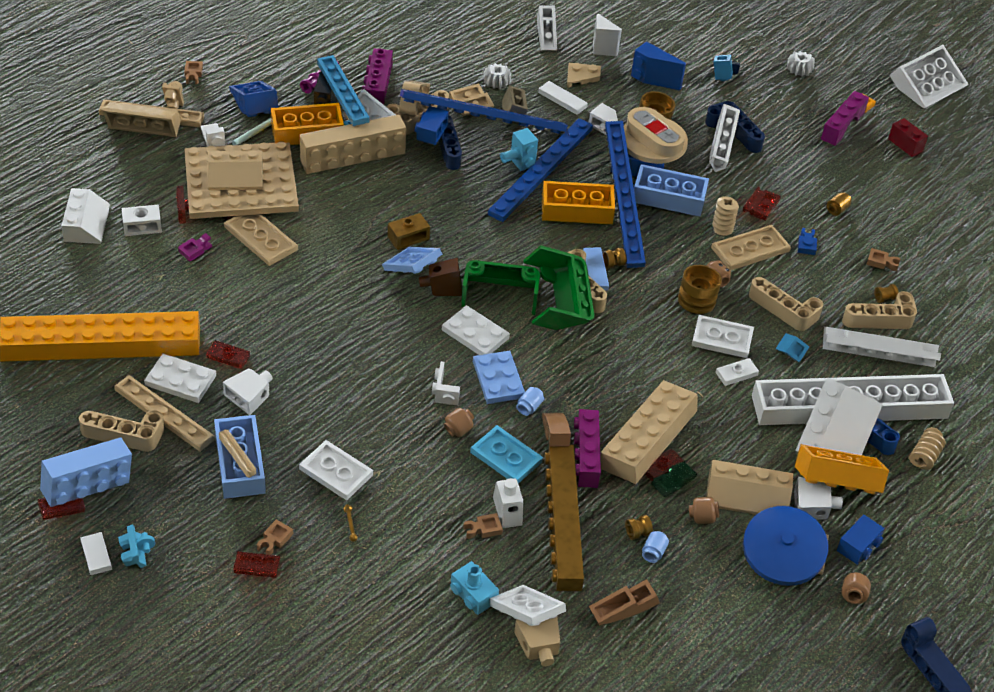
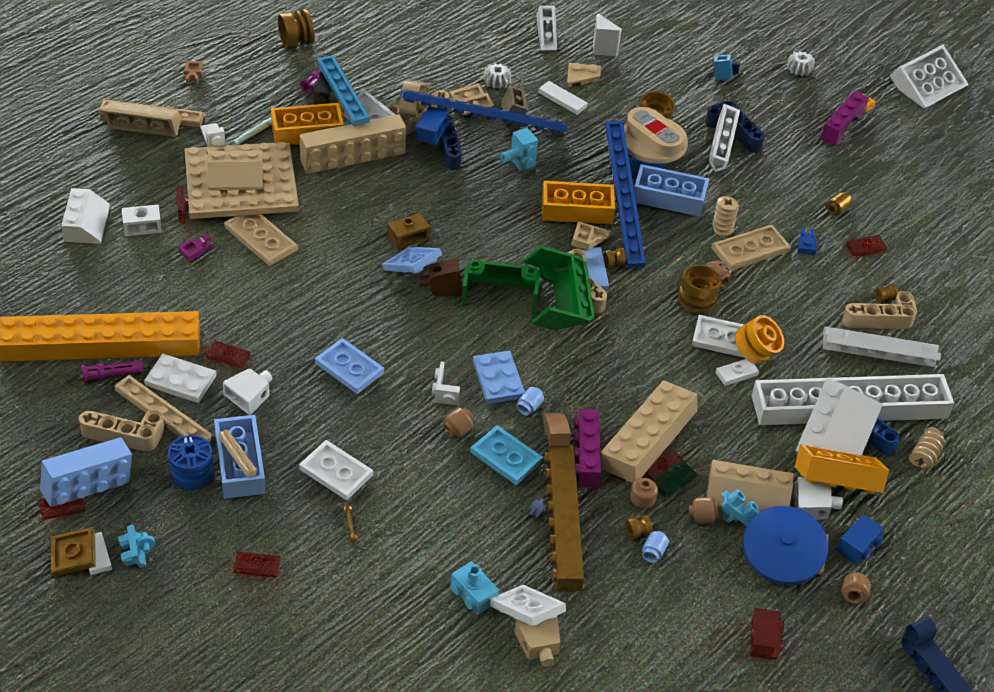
(73, 551): none -> pearl gold tile
(101, 371): none -> magenta pin
(173, 94): tan hips -> none
(191, 462): none -> blue wheel
(255, 97): blue slope -> none
(277, 535): medium nougat plate -> none
(296, 28): none -> pearl gold wheel
(349, 365): none -> light blue plate
(378, 73): magenta brick -> none
(475, 331): white plate -> none
(485, 525): medium nougat plate -> none
(508, 495): white torso -> none
(537, 508): none -> sand blue plate
(540, 170): blue plate -> none
(589, 236): none -> tan wing
(600, 116): white slope -> none
(625, 603): medium nougat slope -> none
(643, 493): none -> medium nougat head
(657, 67): blue slope -> none
(735, 509): none -> medium azure hips
(759, 339): none -> light orange wheel
(761, 203): clear red plate -> none
(766, 634): none -> clear red brick
(784, 306): tan beam -> none
(792, 347): dark azure panel -> none
(866, 246): none -> clear red plate
(881, 259): medium nougat plate -> none
(908, 137): dark red brick -> none

